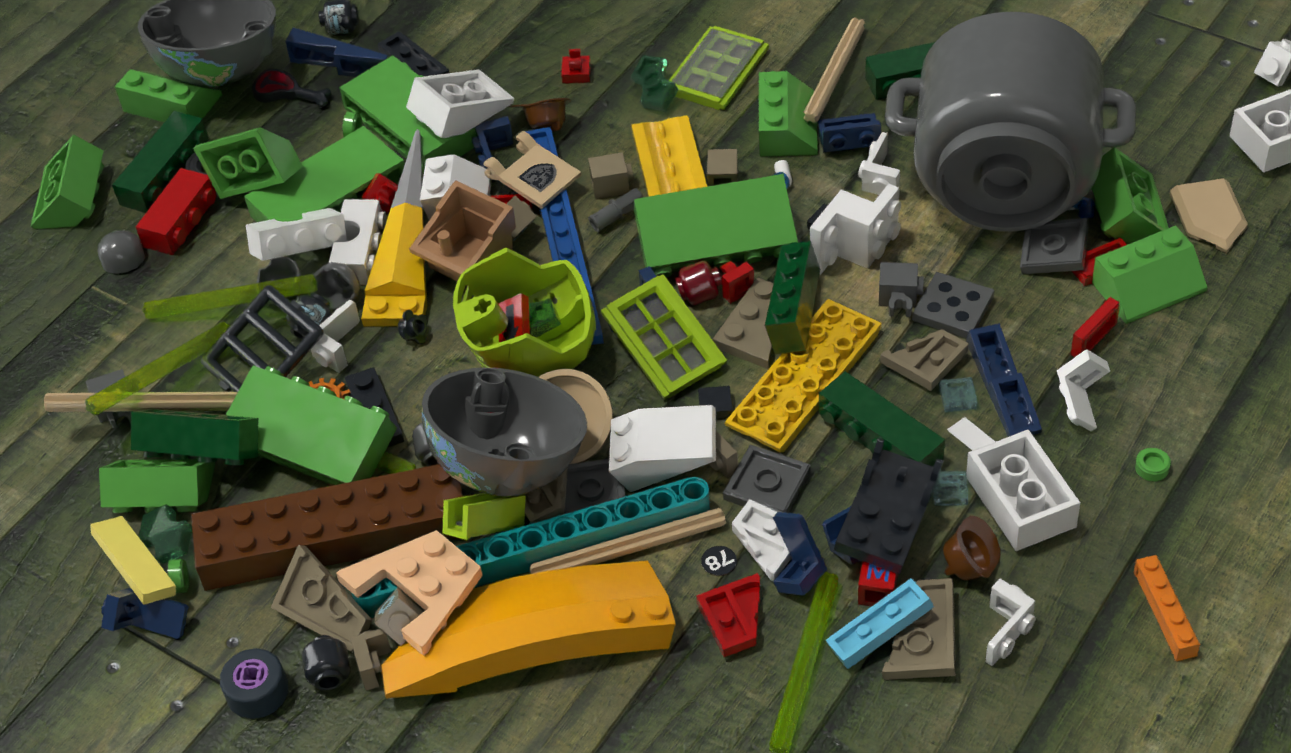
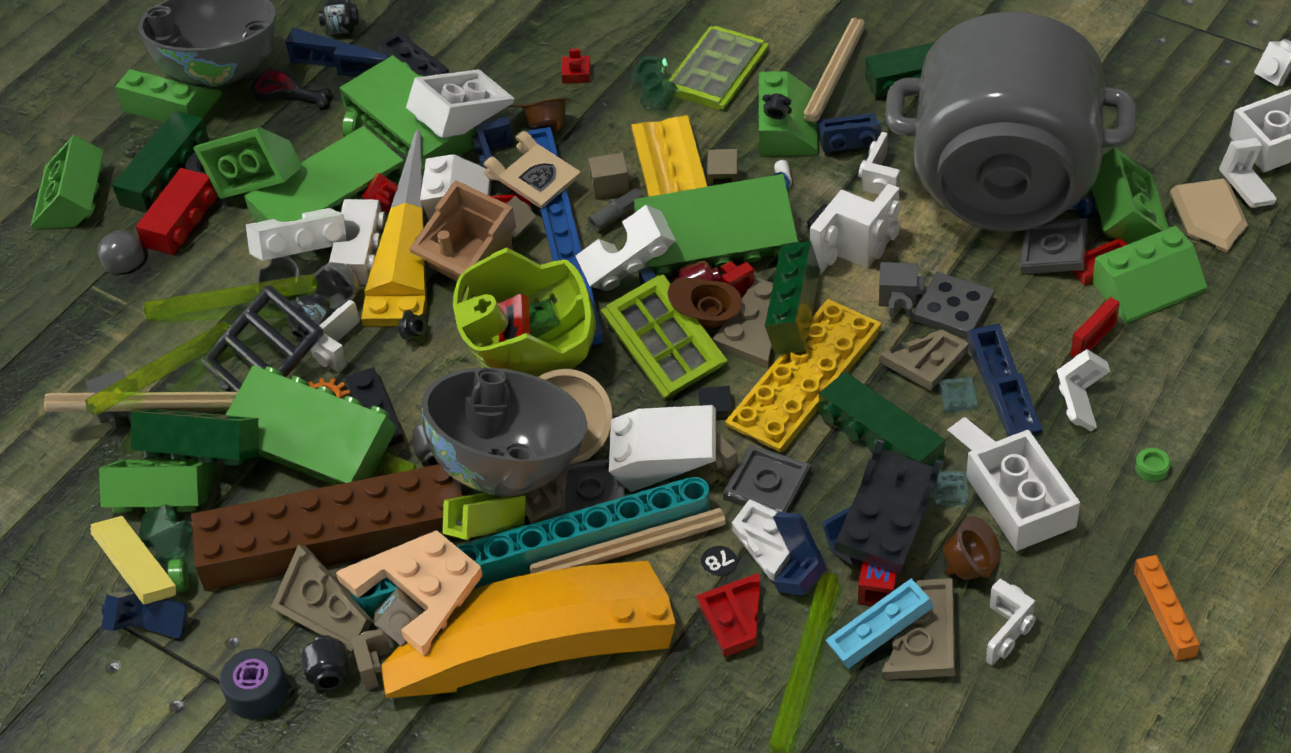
(646, 238): none -> white arch
(705, 300): none -> reddish brown piece
(776, 106): none -> black plate
(1238, 171): none -> white bracket

